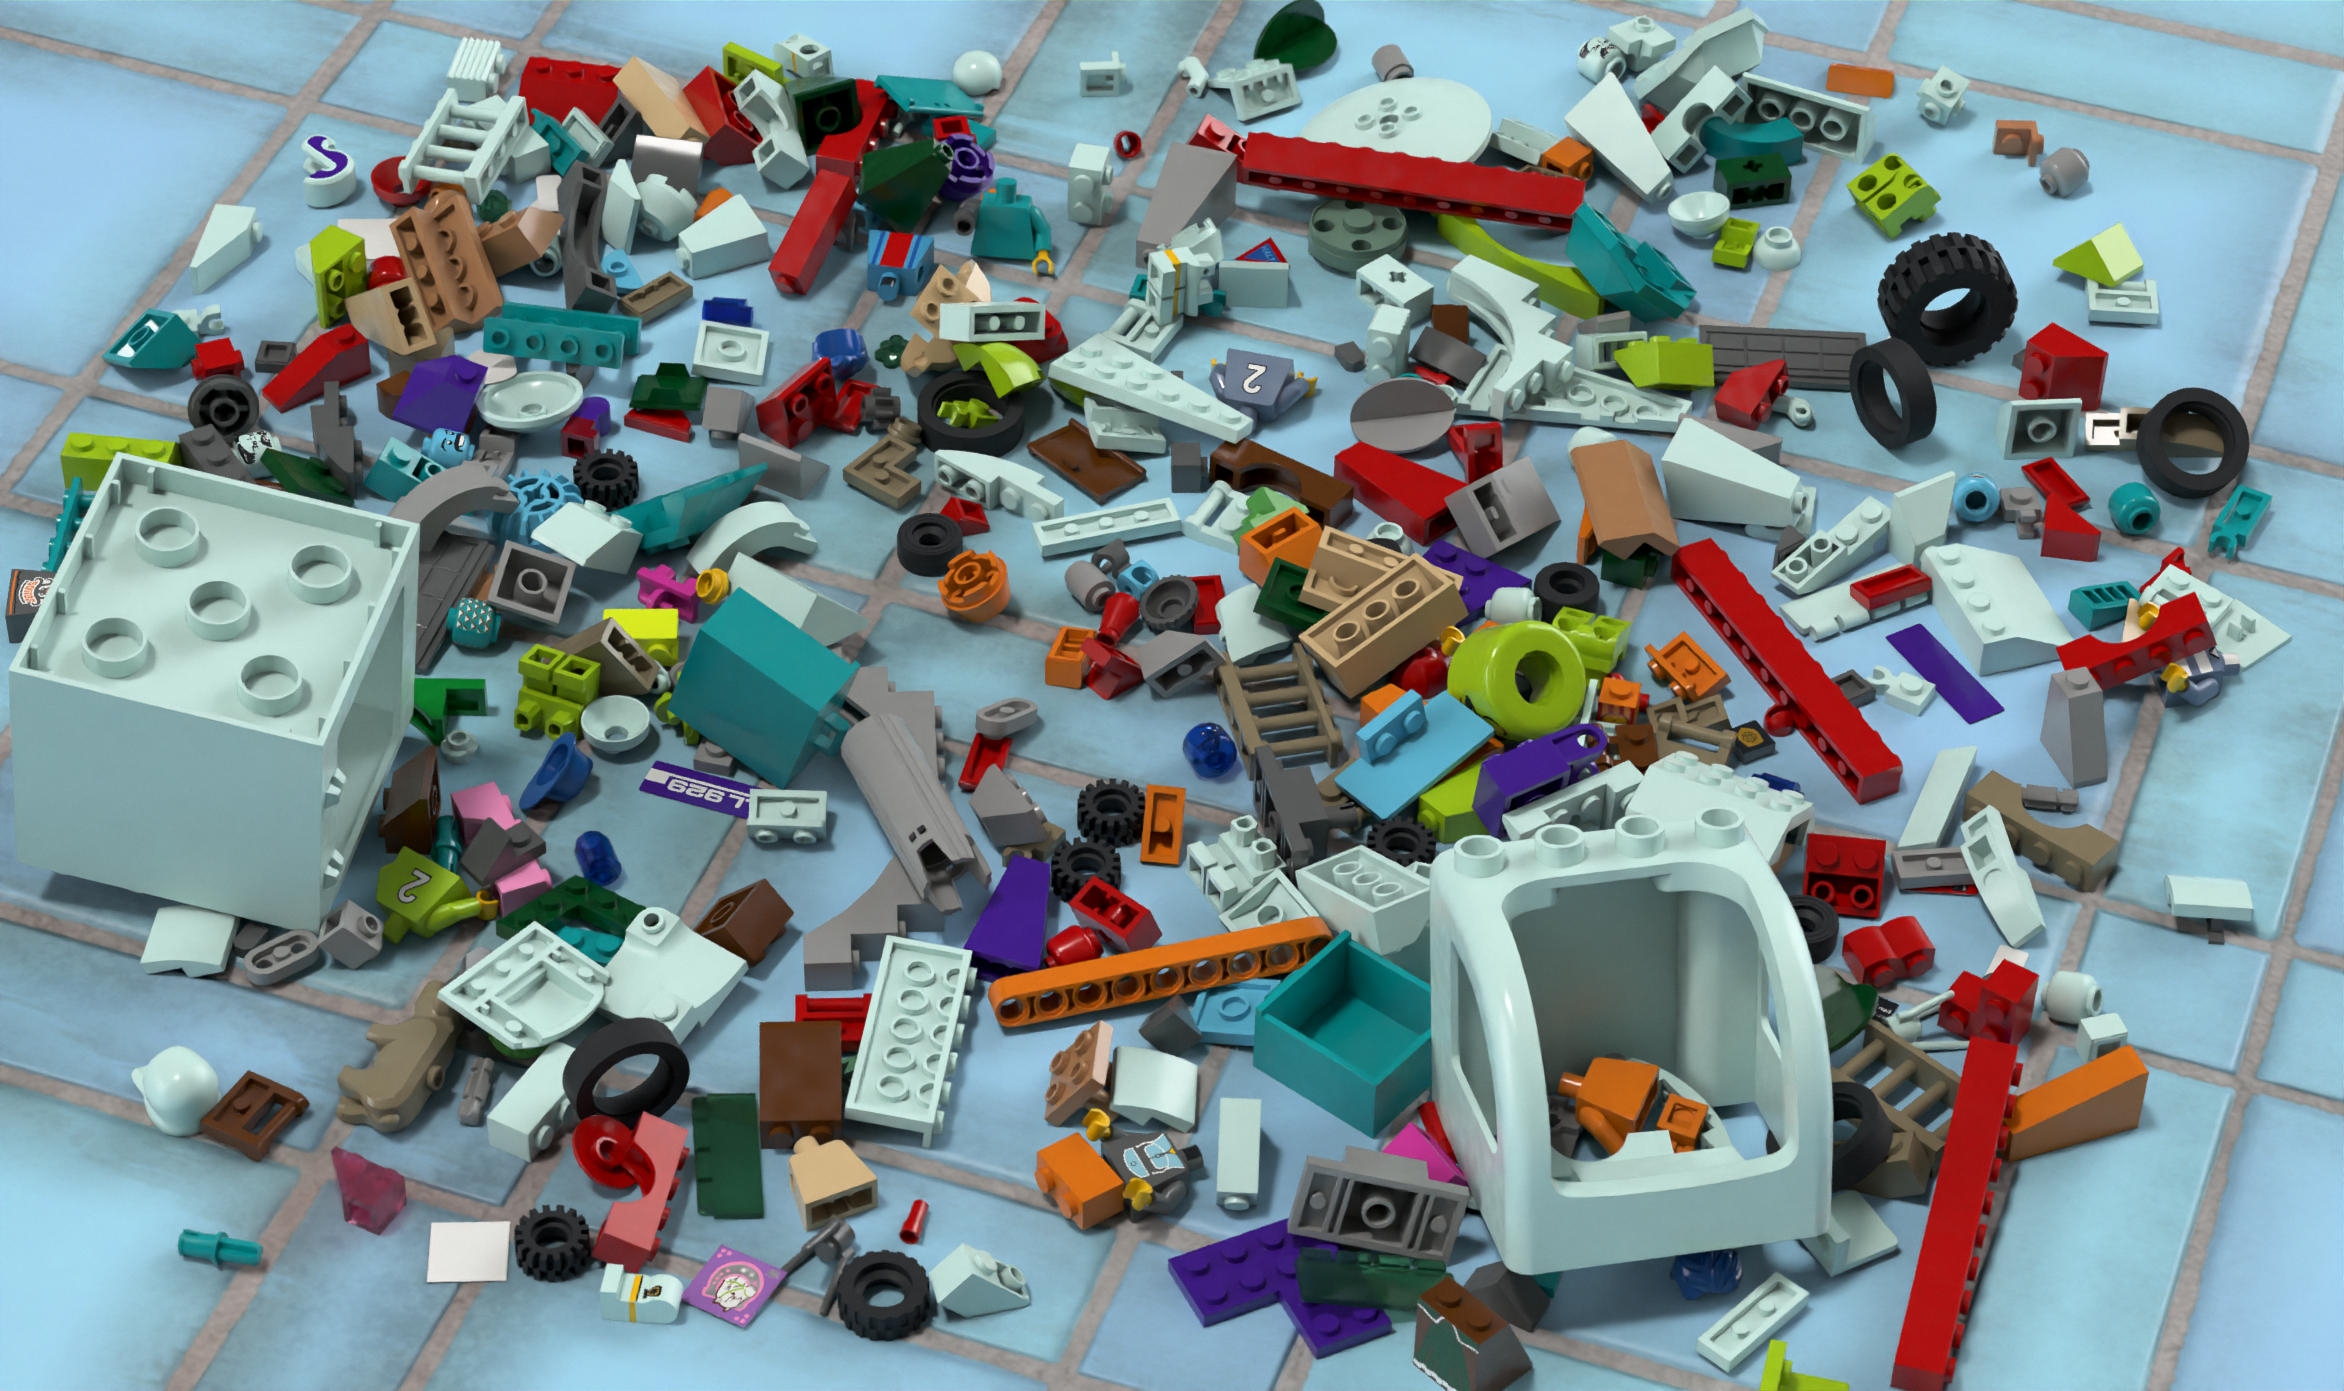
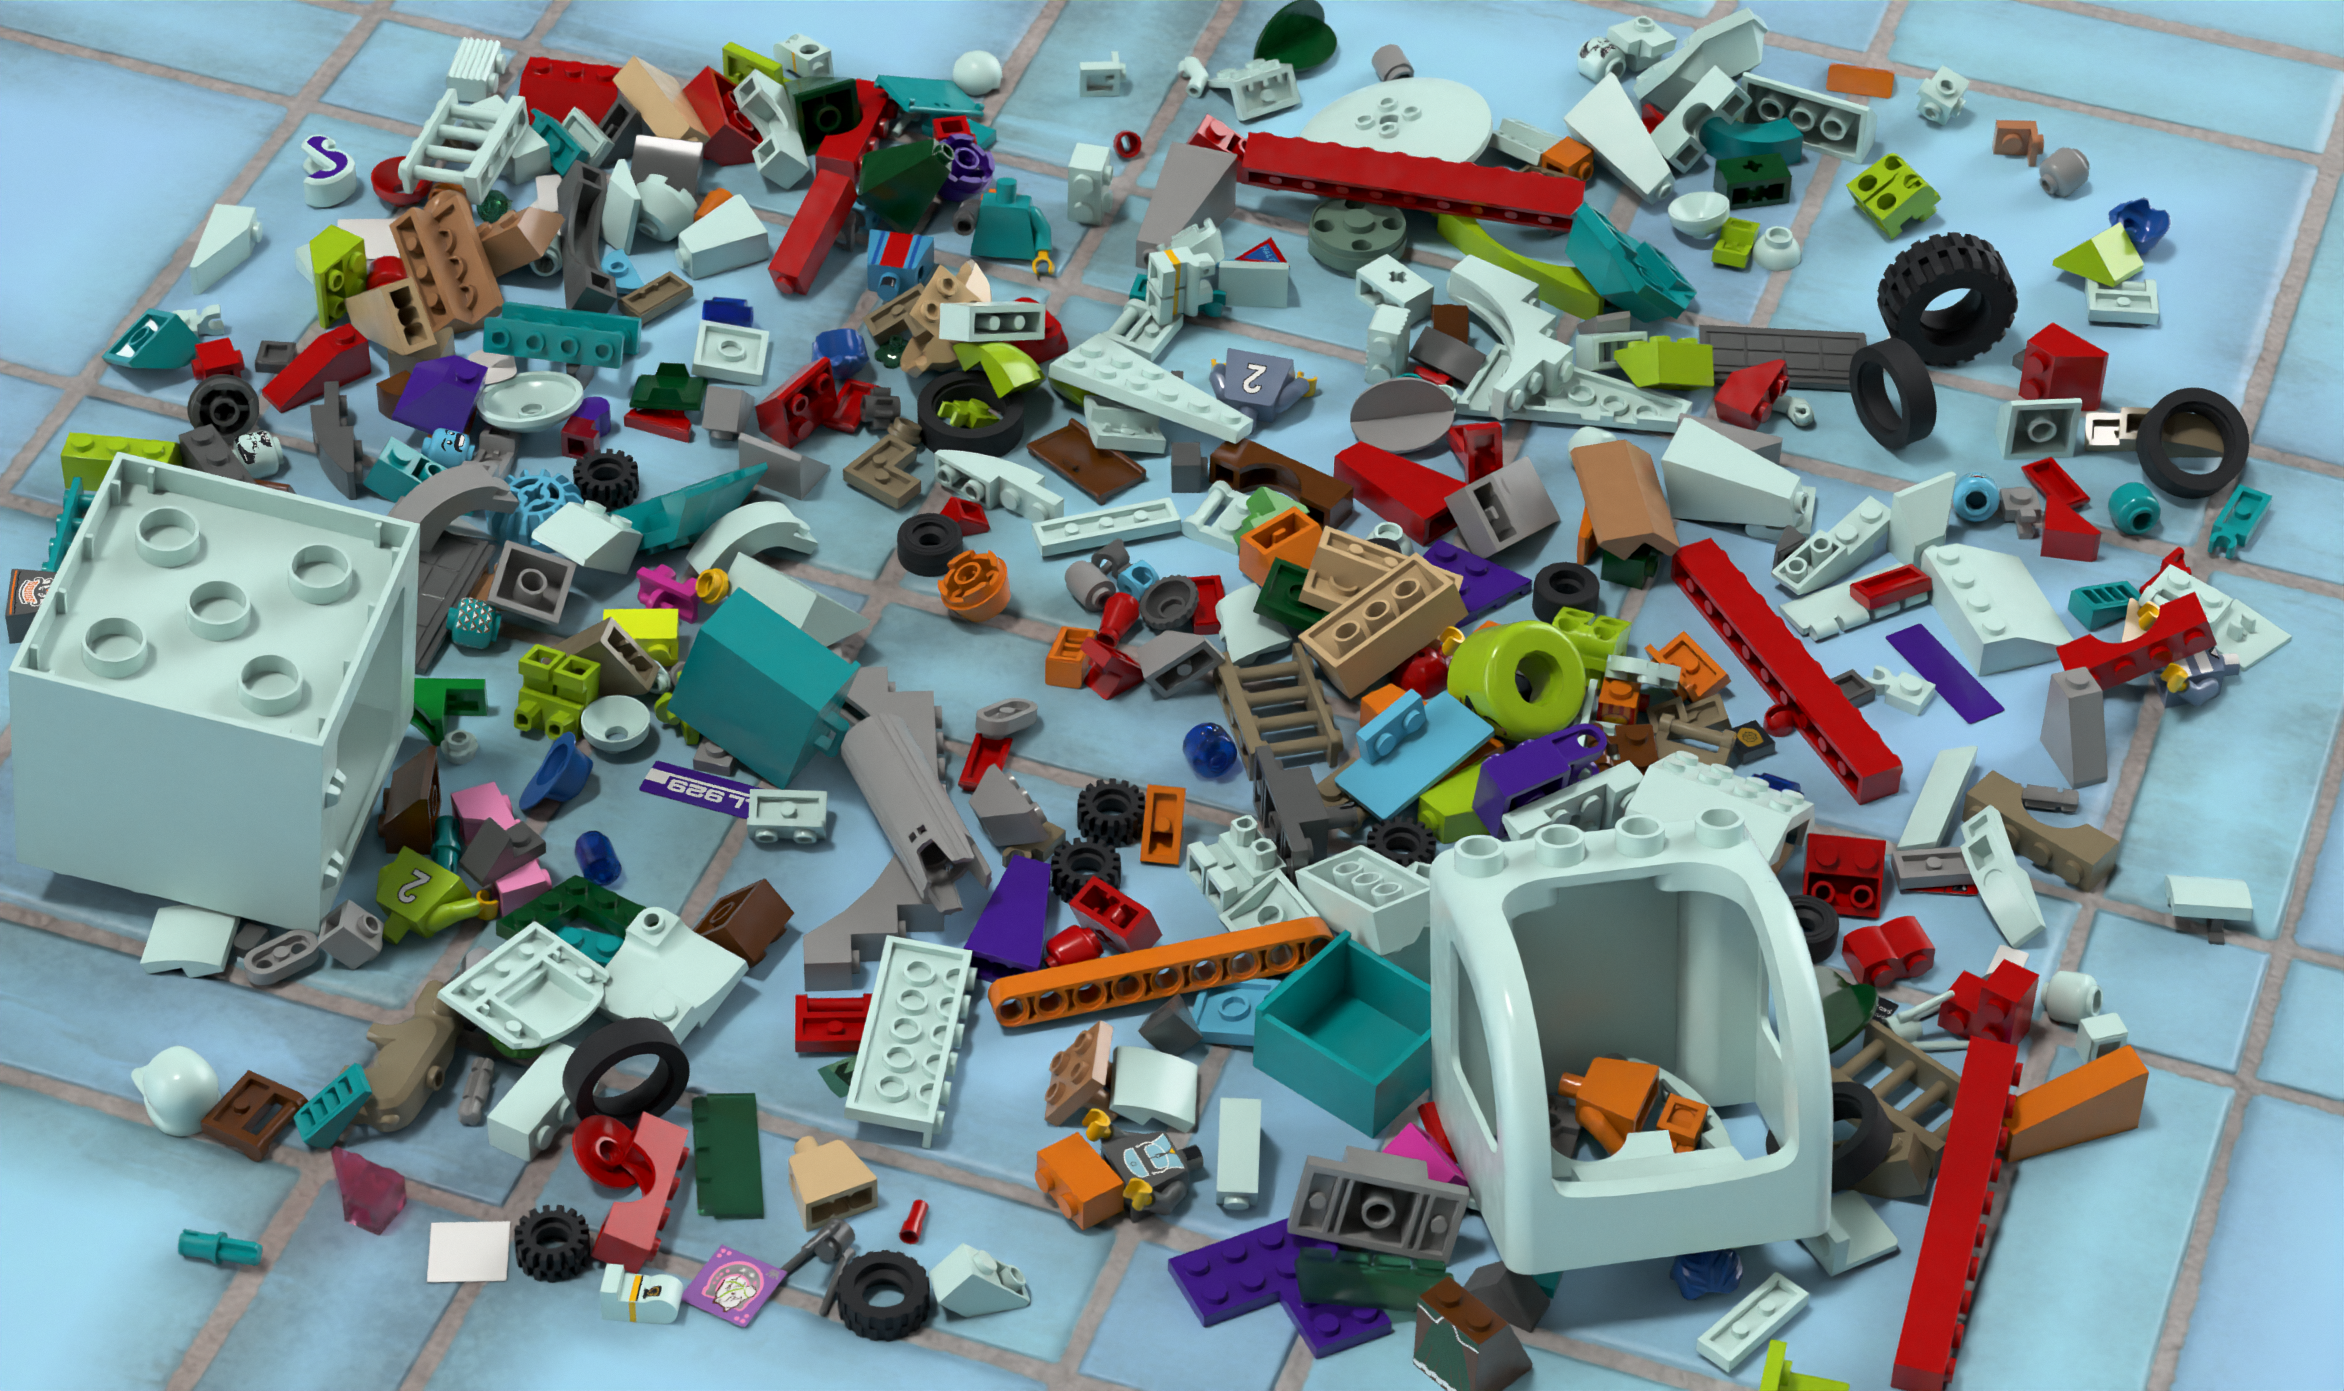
(306, 477): dark green plate -> none
(333, 1108): none -> teal slope
(800, 1082): reddish brown slope -> none
(895, 318): none -> dark tan plate
(1350, 356): dark grey piece -> none
(1513, 605): light aqua head -> none
(1642, 671): none -> light aqua plate
(2141, 222): none -> blue hair

